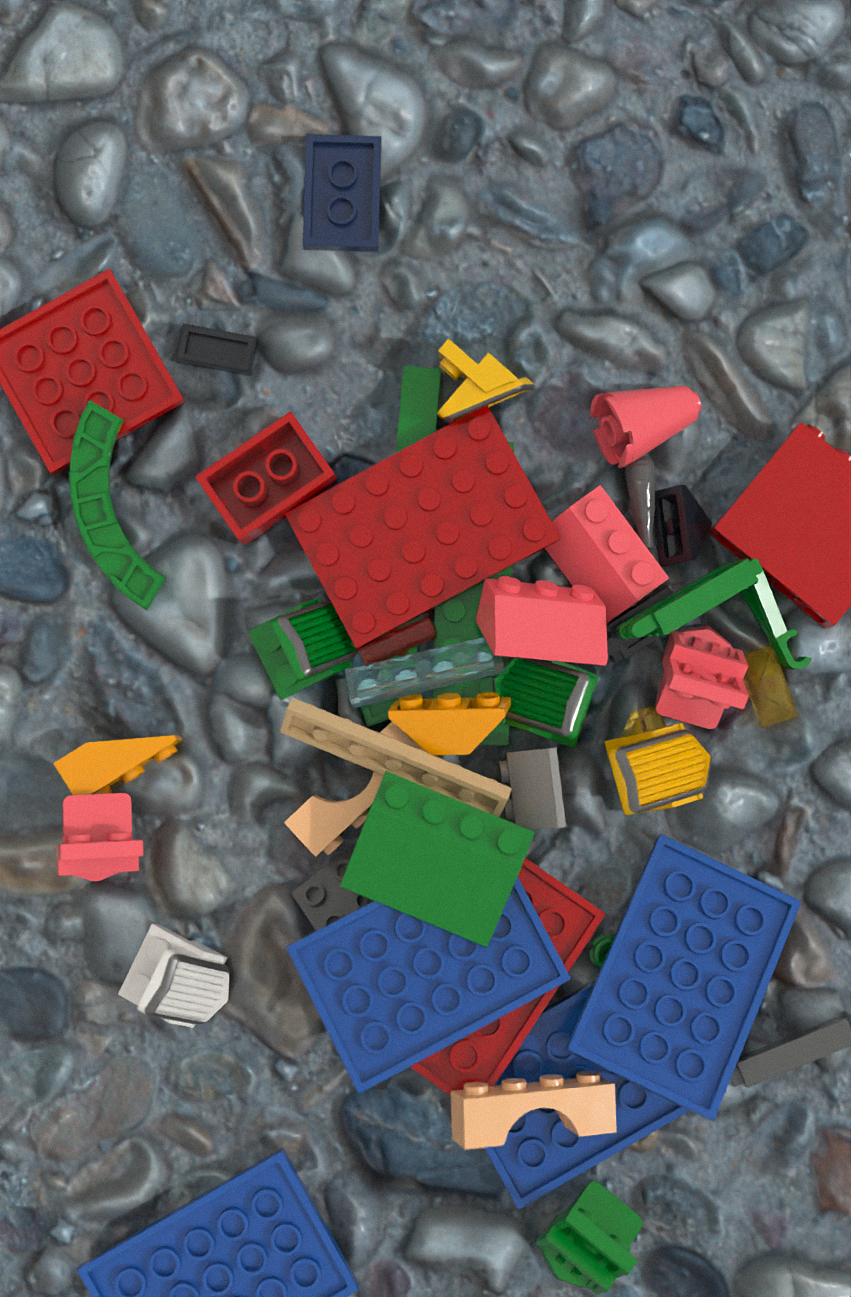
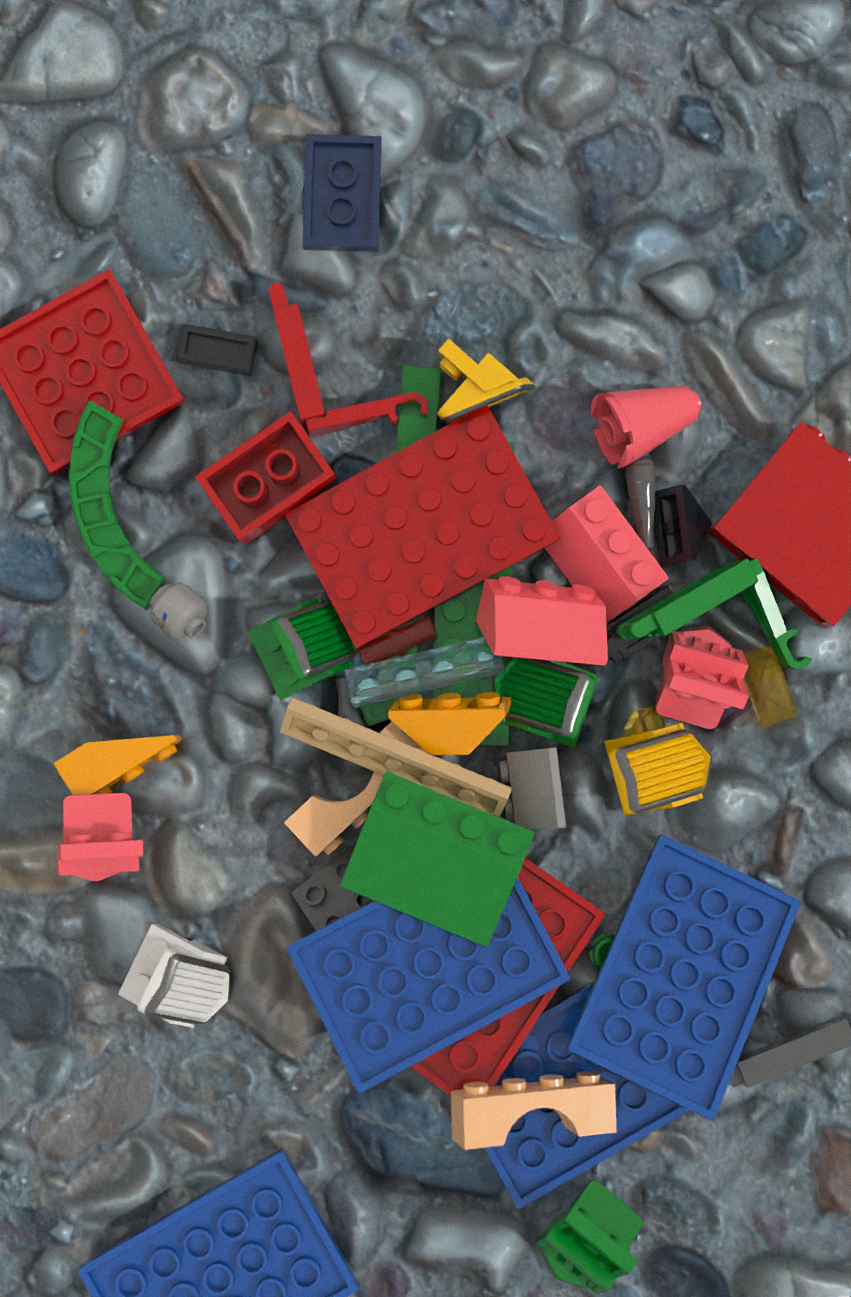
(178, 611): none -> light grey head
(306, 385): none -> red hinge

